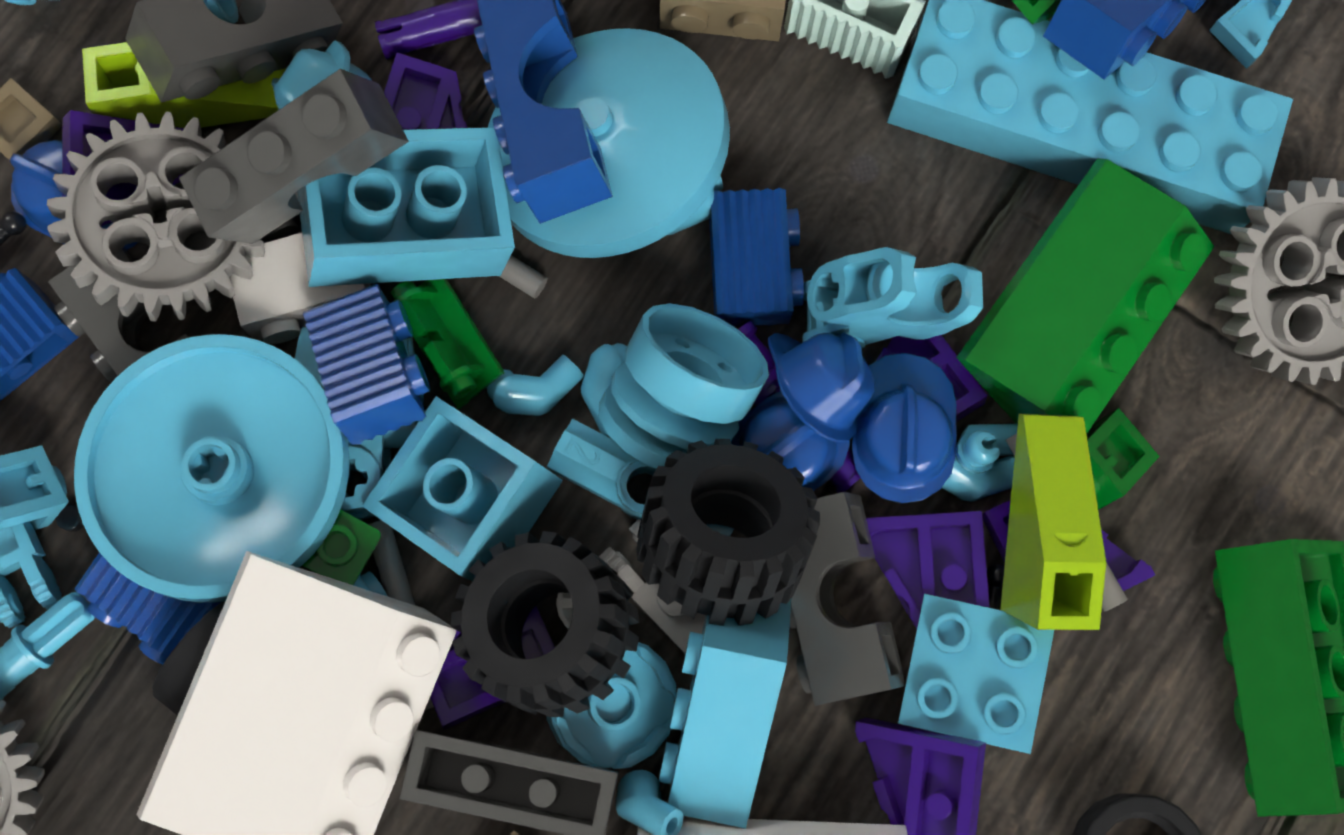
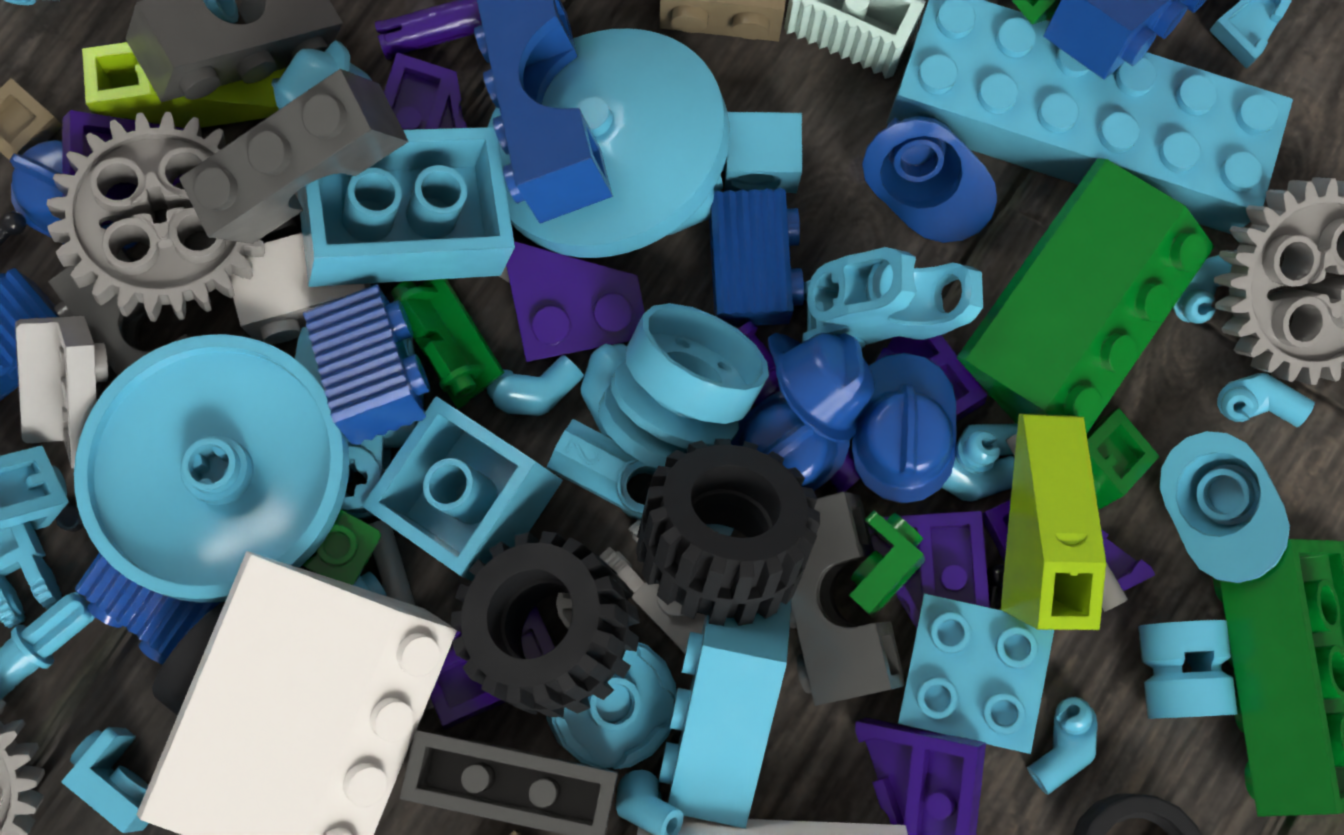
(57, 378): none -> light grey bracket
(109, 792): none -> medium azure bracket
(570, 302): none -> dark purple wing
(764, 151): none -> medium azure brick
(882, 575): none -> green bracket
(930, 179): none -> blue piece
(1072, 745): none -> medium azure arm
(1190, 694): none -> medium azure wheel
(1198, 297): none -> medium azure arm
(1224, 506): none -> medium azure piece
(1261, 394): none -> medium azure arm

